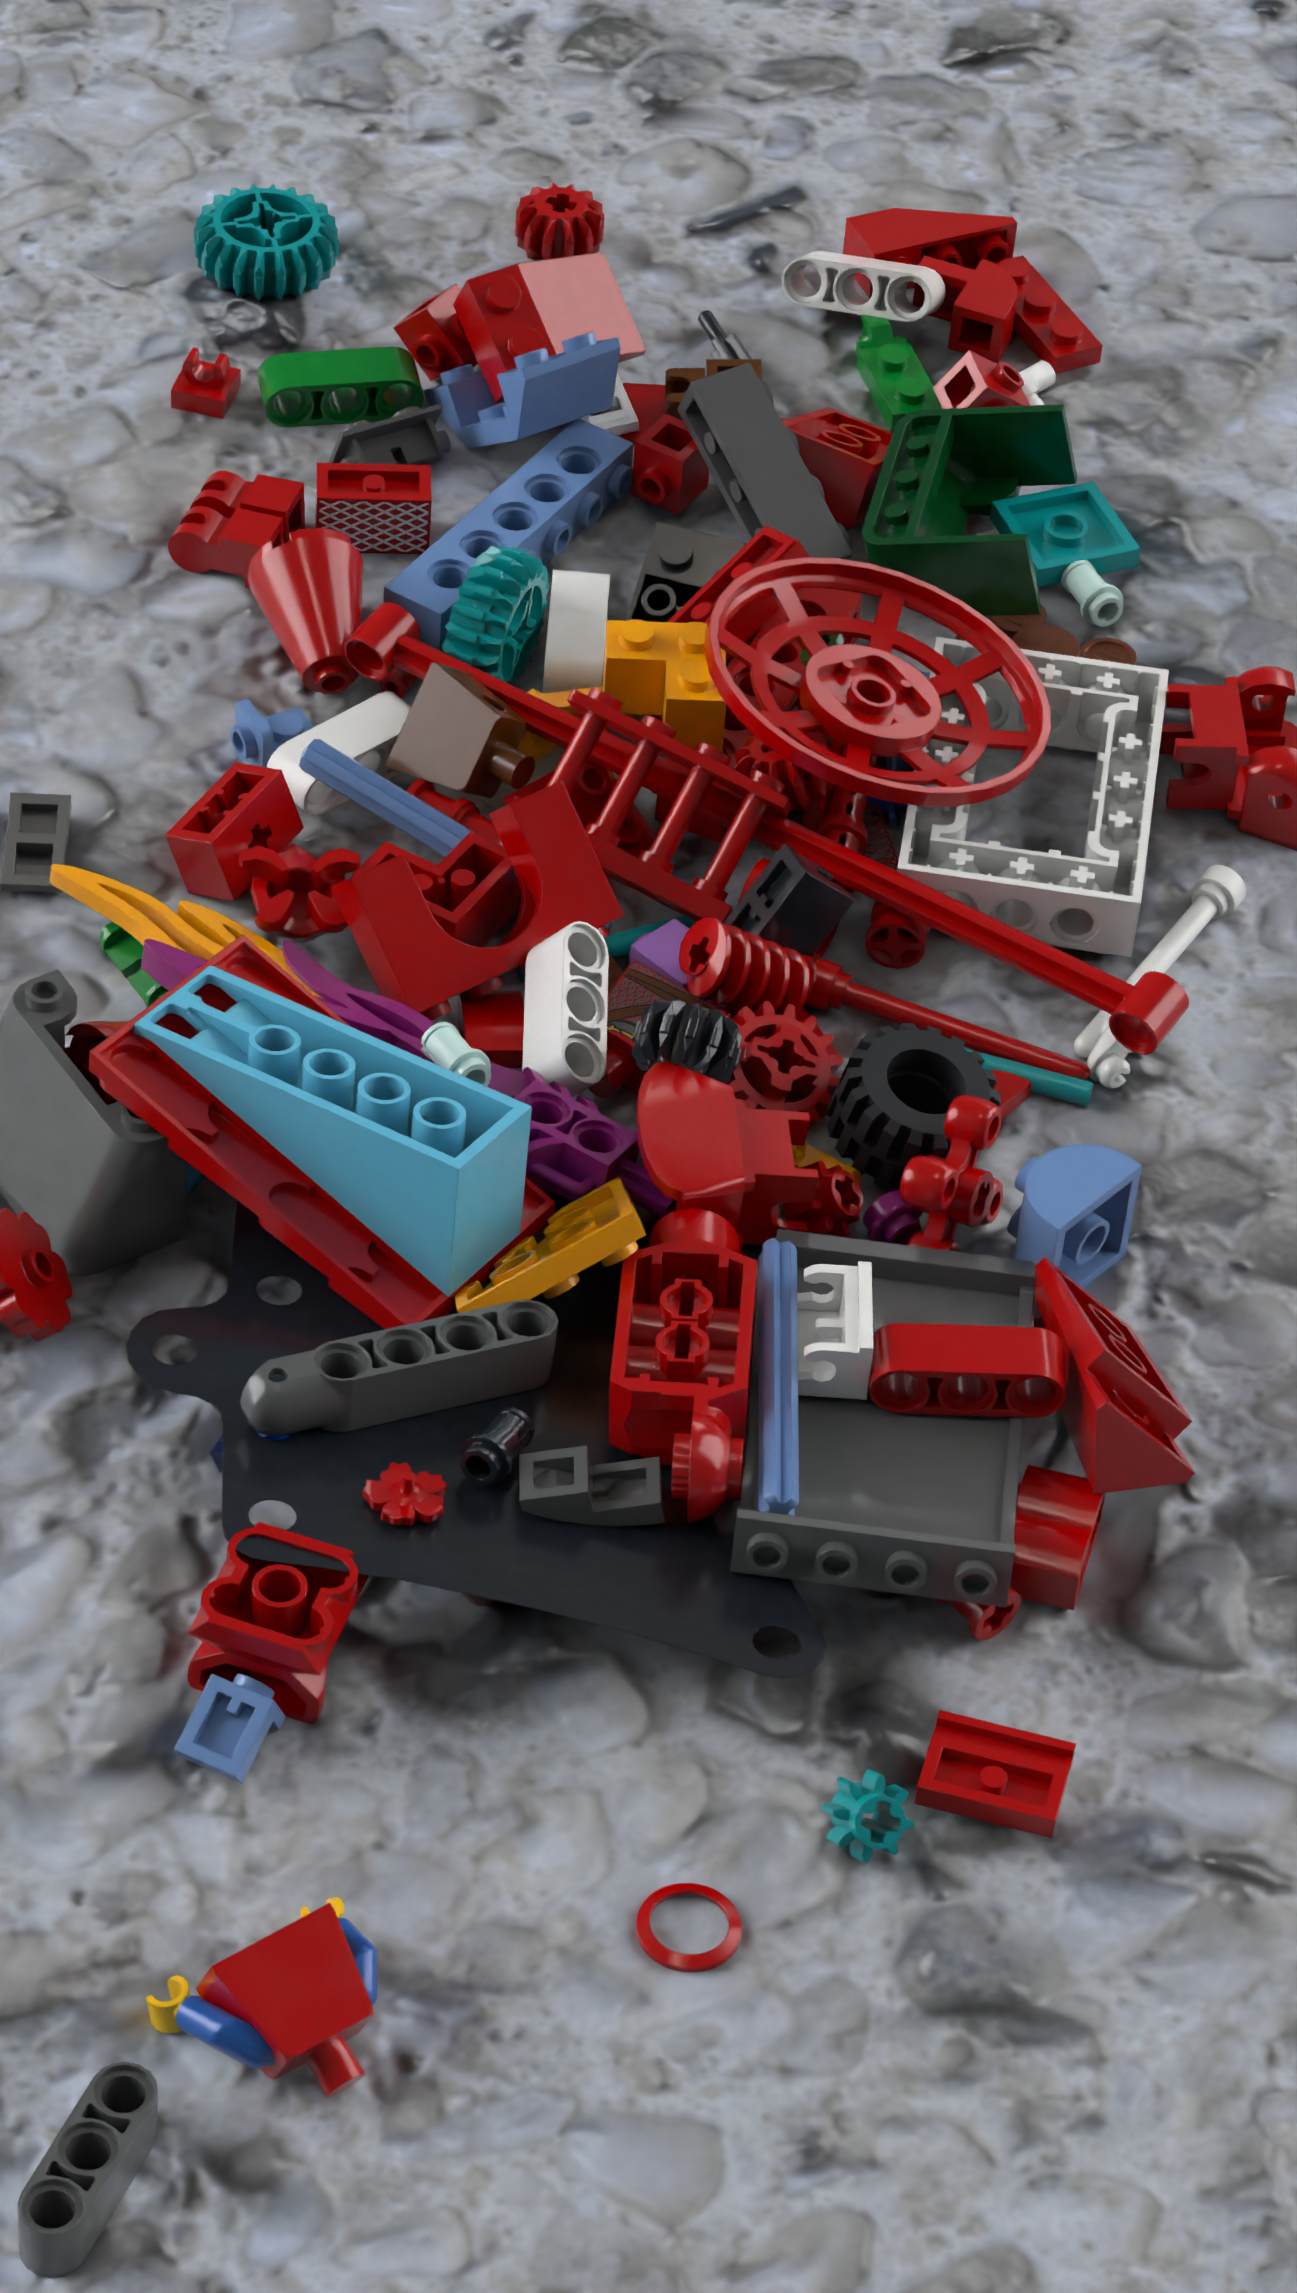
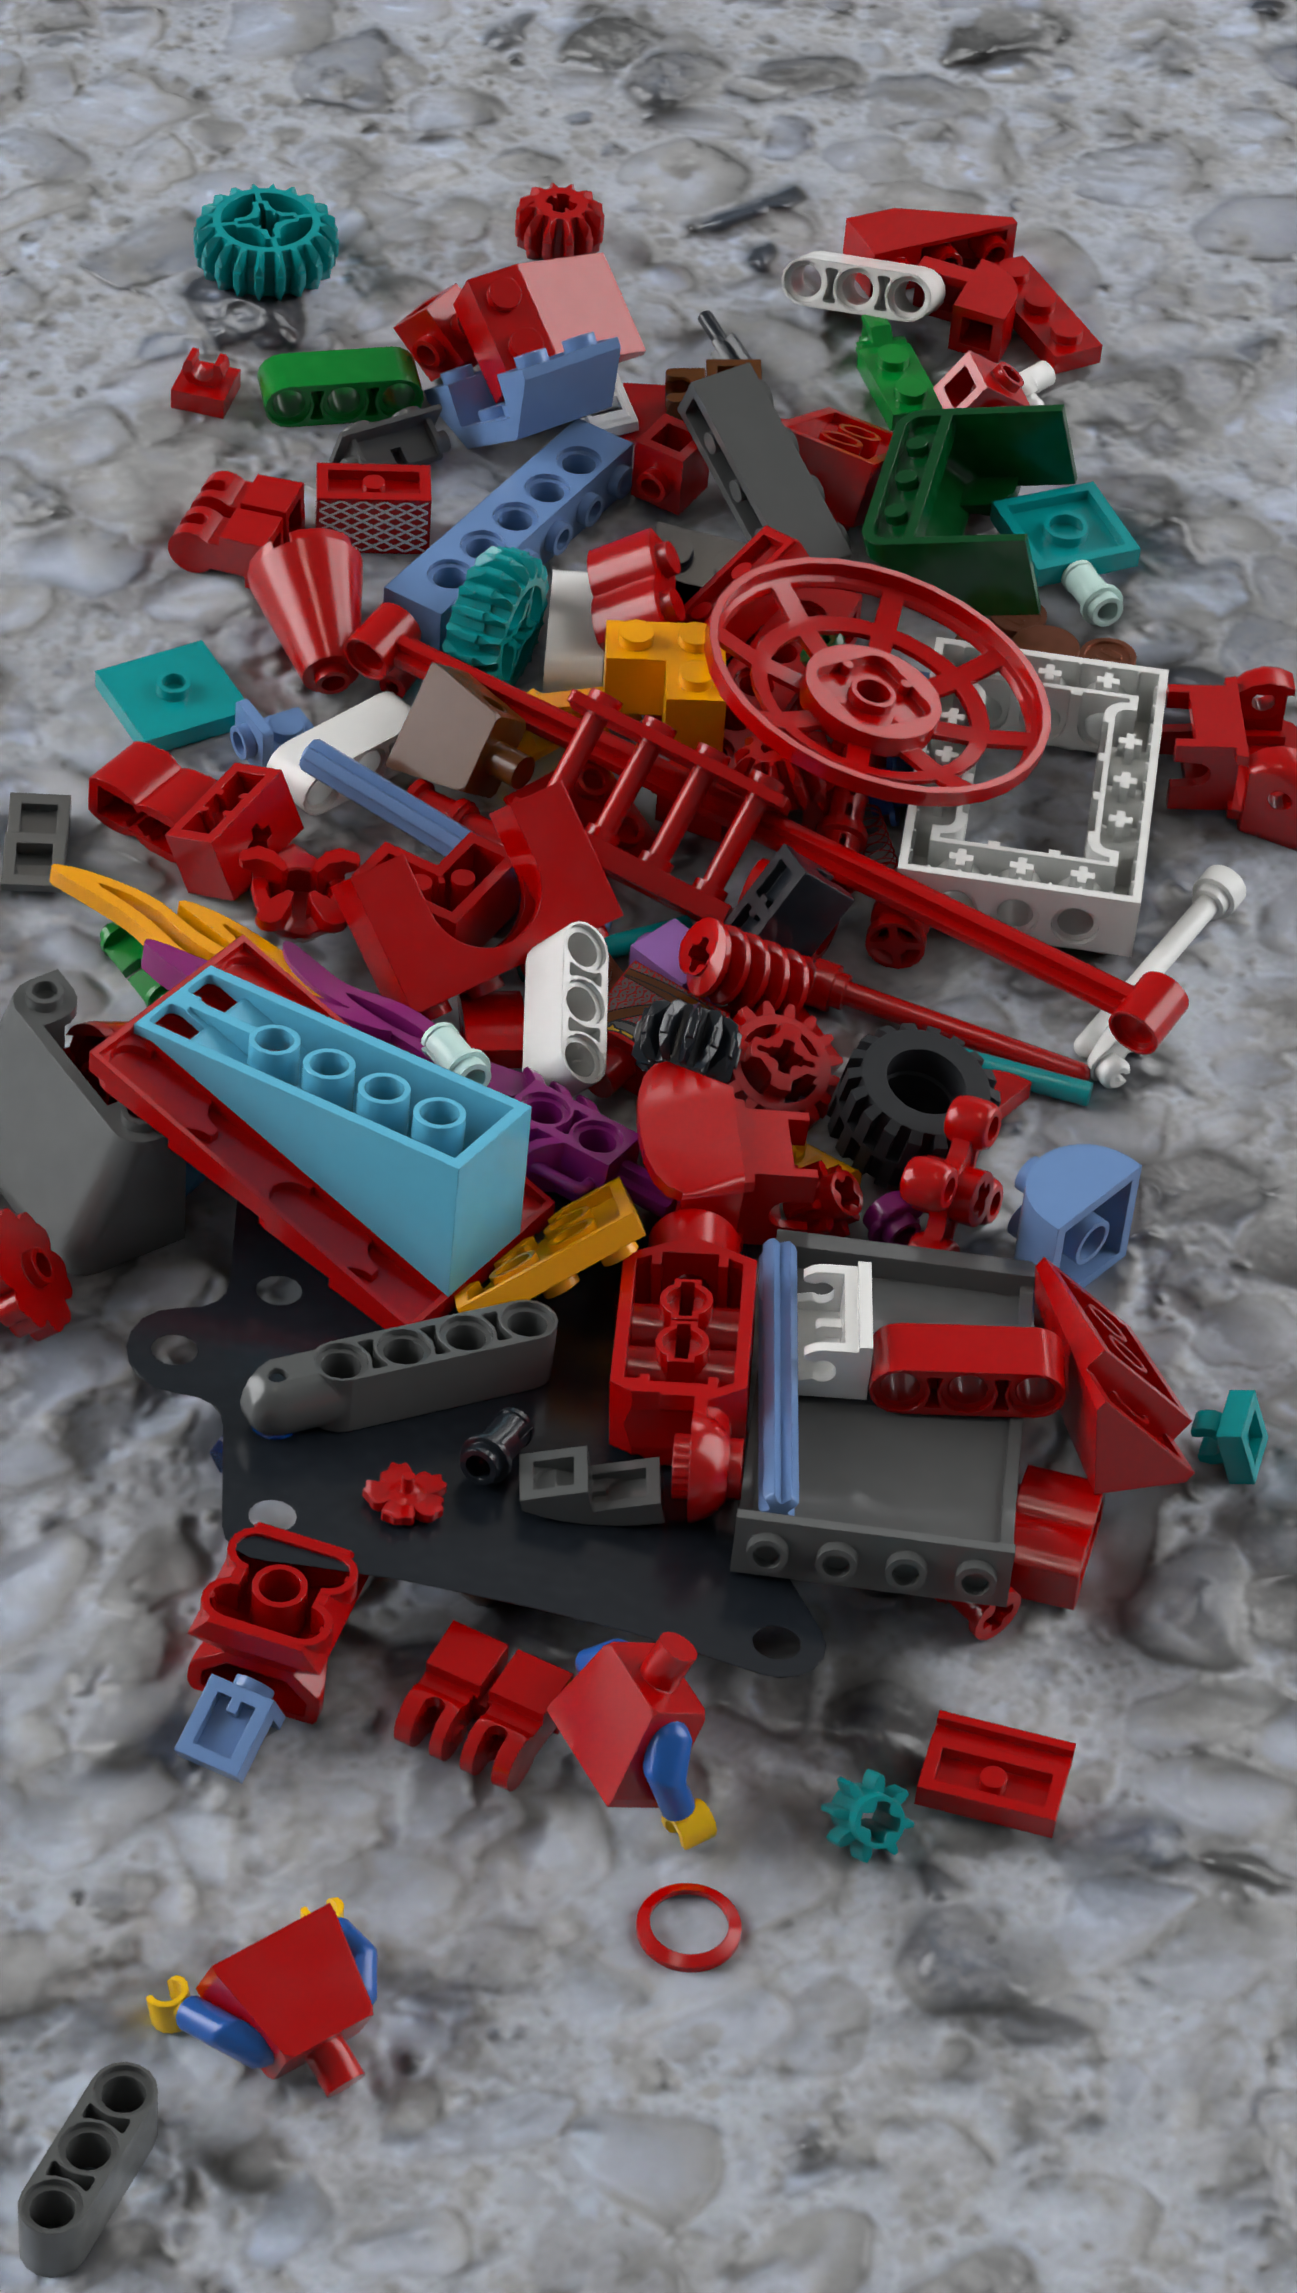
(145, 794): none -> red brick
(171, 696): none -> teal plate
(473, 1680): none -> red legs
(634, 581): none -> red brick
(635, 1729): none -> red torso
(1233, 1437): none -> teal tile

